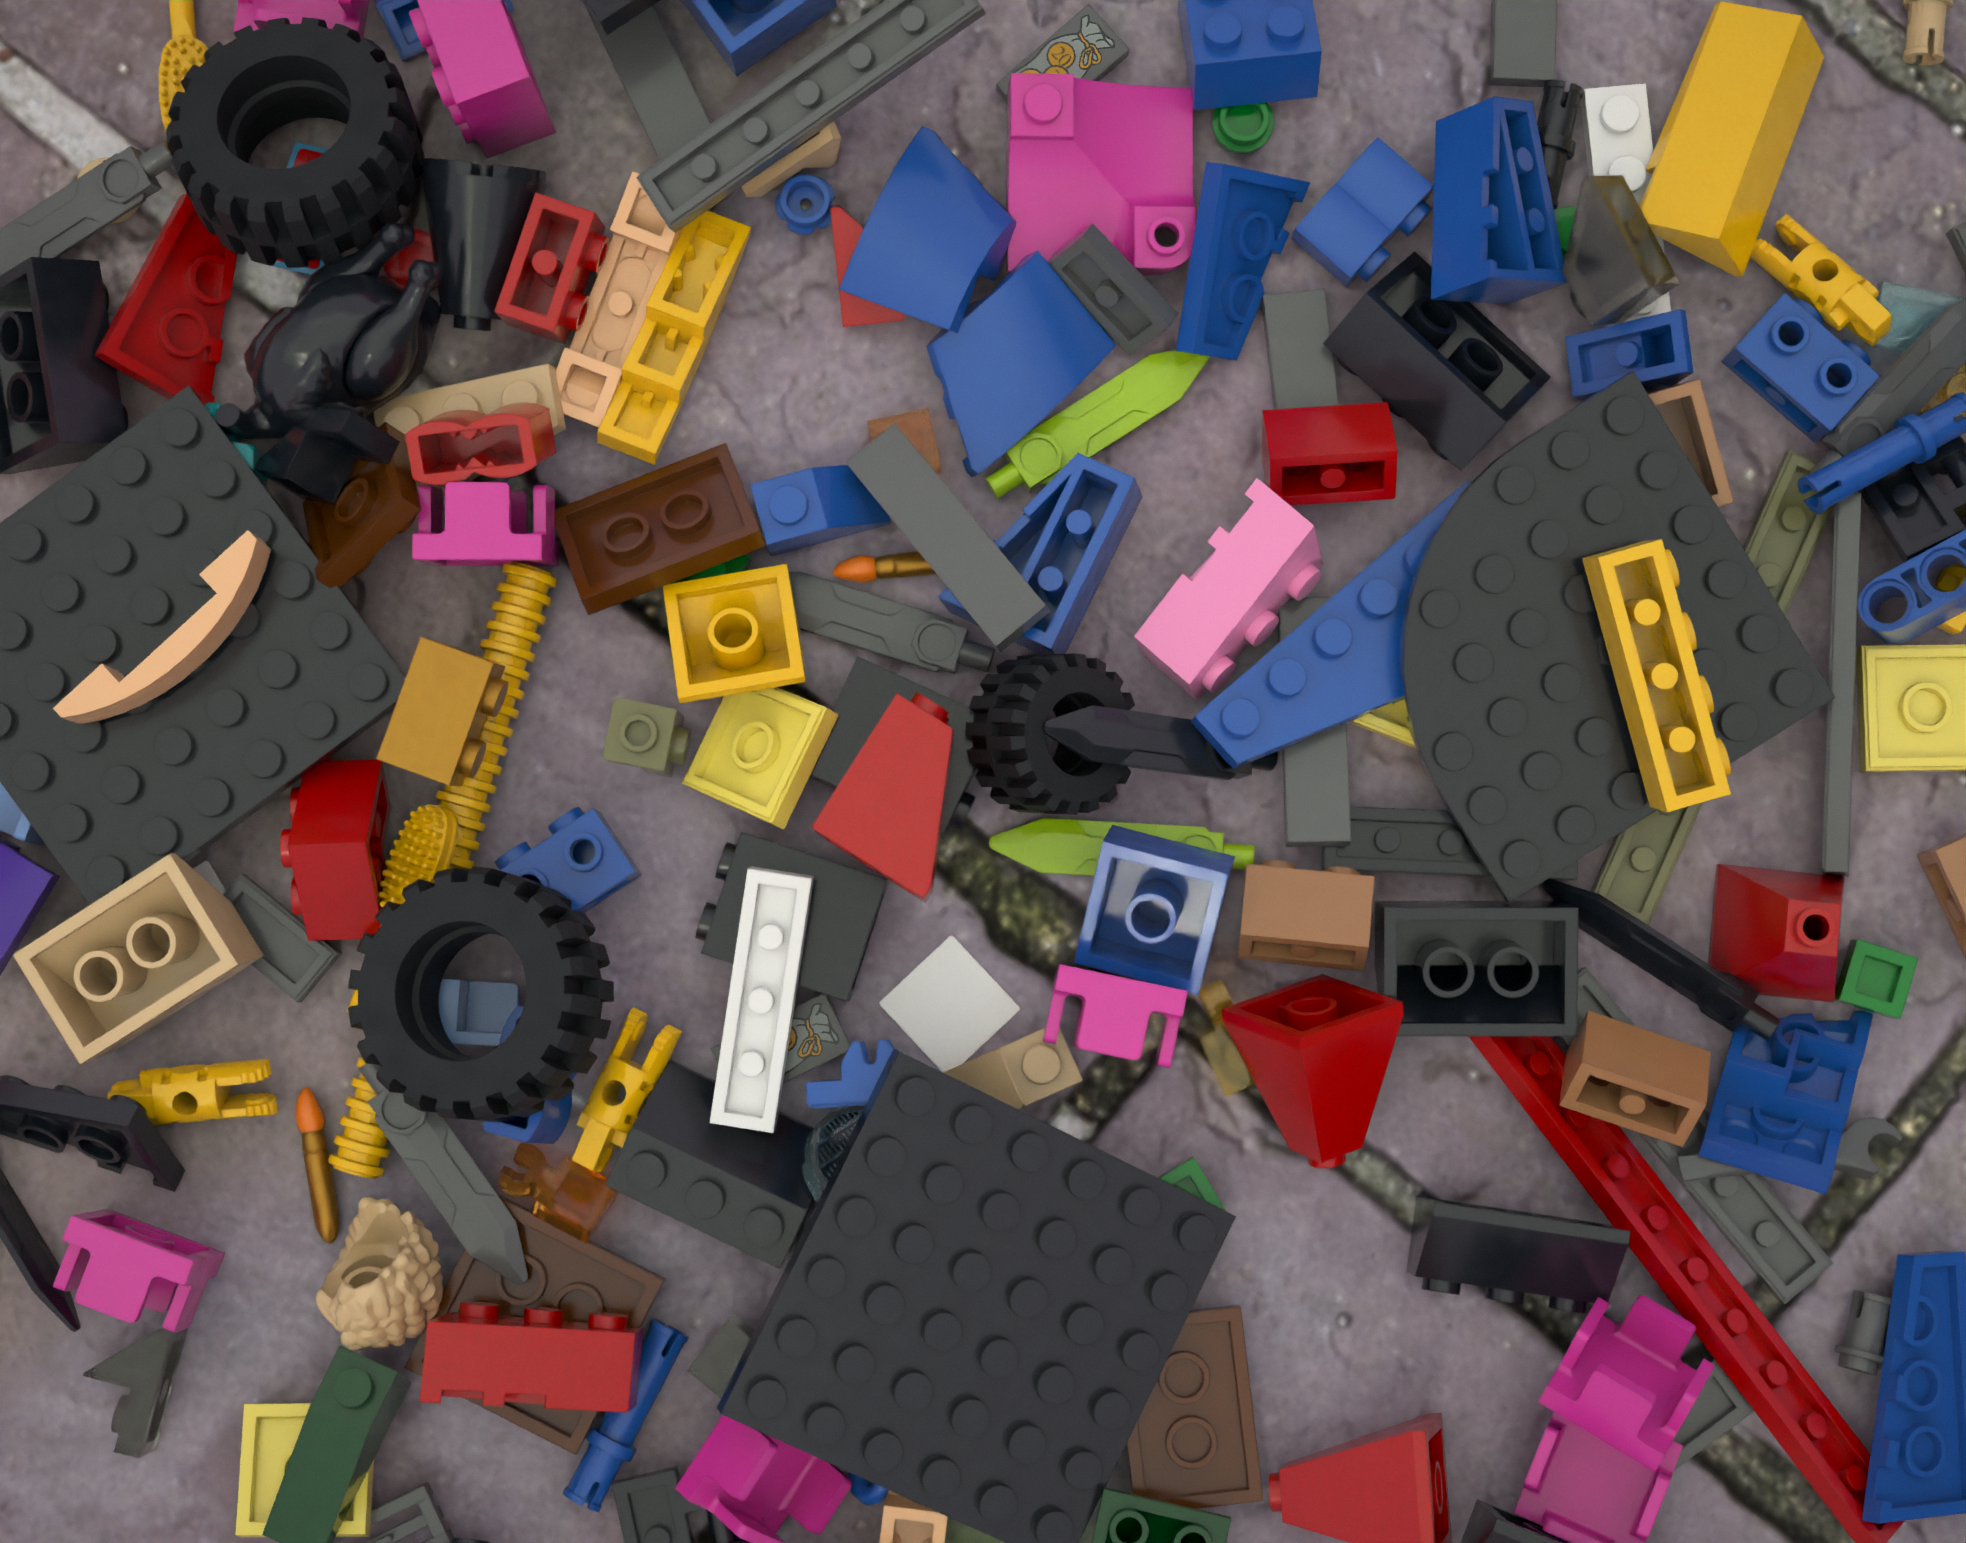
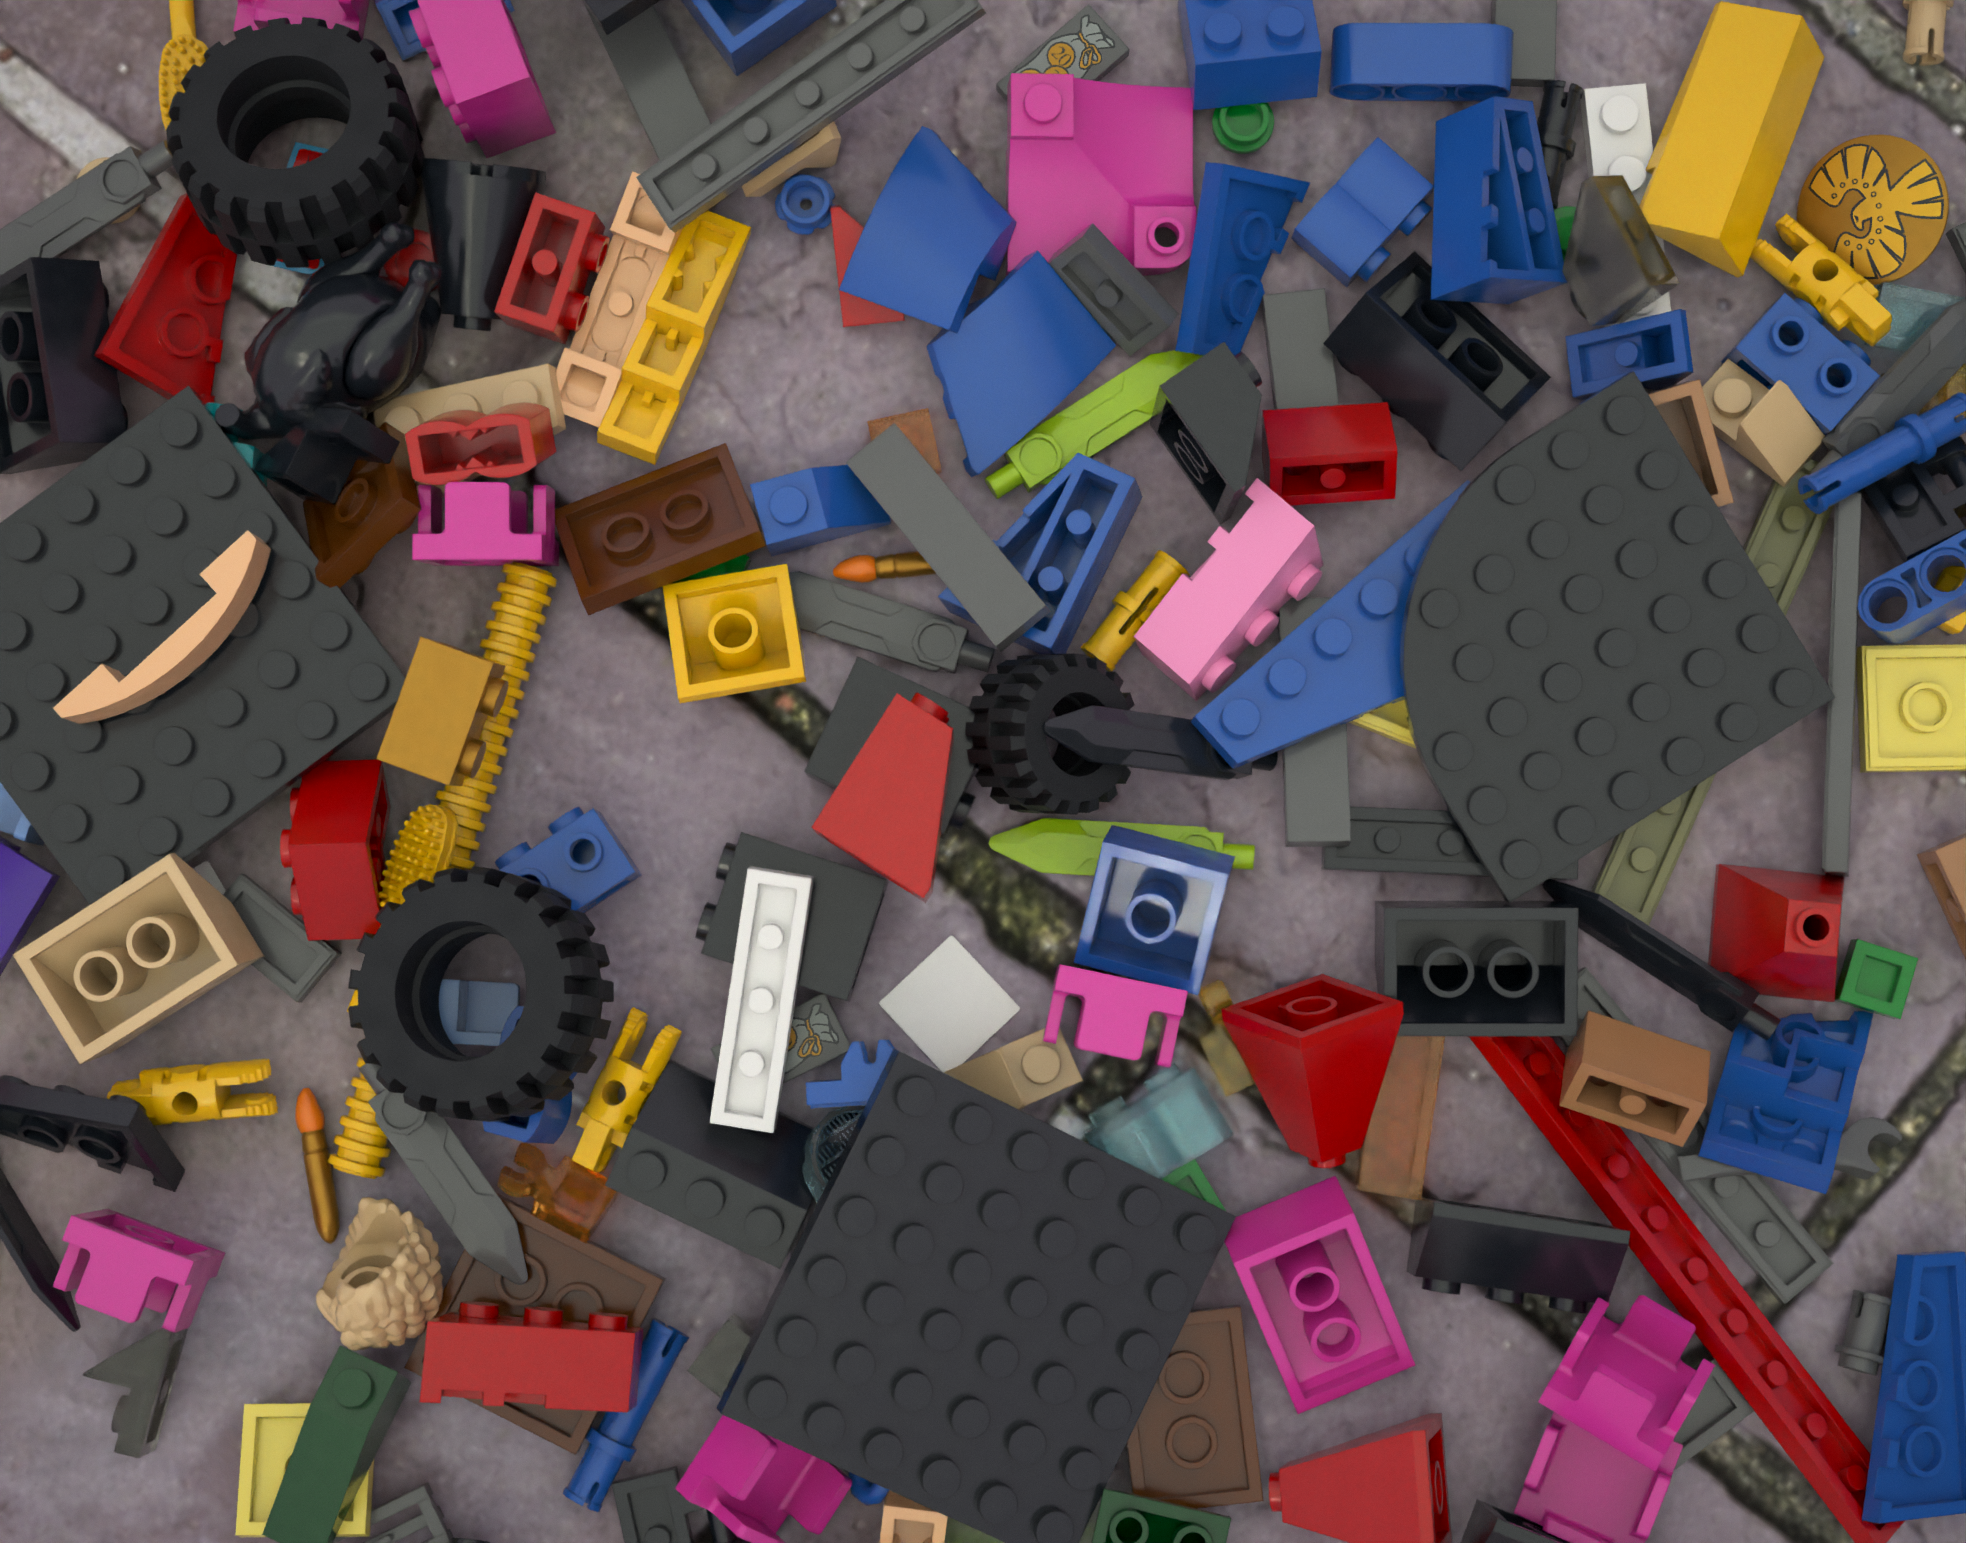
(646, 737): olive bracket -> none
(761, 752): light yellow tile -> none
(1107, 641): none -> yellow pin
(1162, 1126): none -> clear light blue brick
(1210, 425): none -> black slope
(1306, 916): medium nougat brick -> none
(1317, 1295): none -> dark pink slope
(1402, 1120): none -> clear orange plate
(1421, 61): none -> blue beam
(1658, 675): yellow brick -> none
(1761, 423): none -> tan slope
(1876, 205): none -> shield

